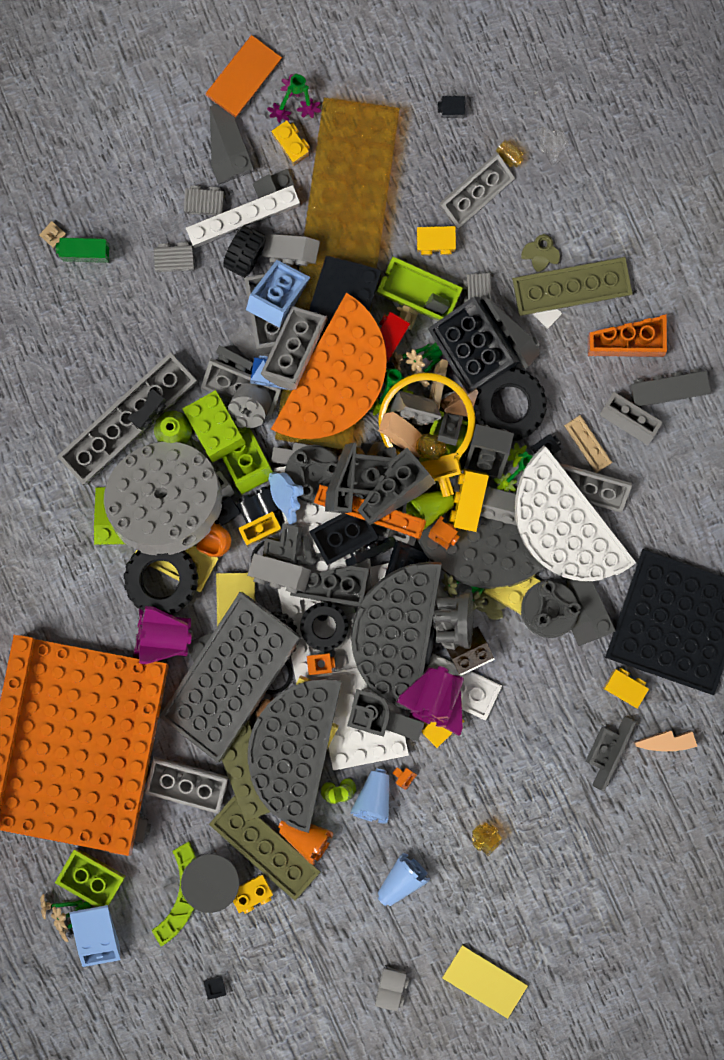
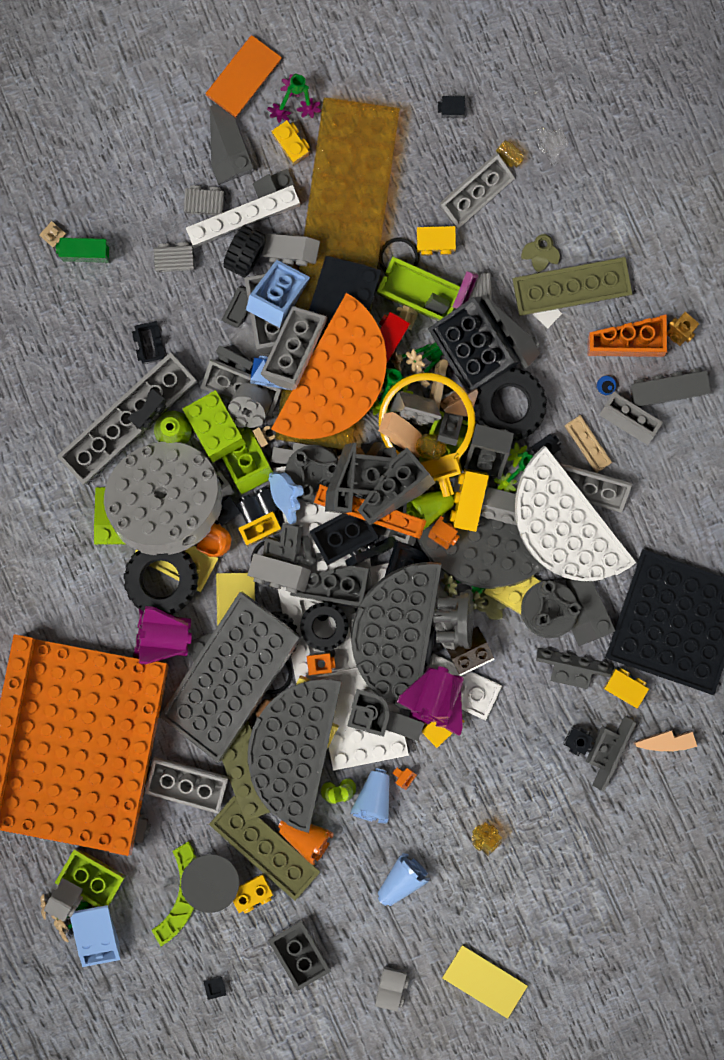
(64, 900): none -> light grey brick
(157, 341): none -> black window
(237, 308): none -> dark grey tile
(261, 436): none -> tan tile
(299, 954): none -> dark grey brick
(397, 240): none -> black tyre
(466, 288): none -> magenta tile
(572, 738): none -> black brick
(573, 669): none -> dark grey bracket
(606, 385): none -> blue tile
(682, 329): none -> pearl gold brick

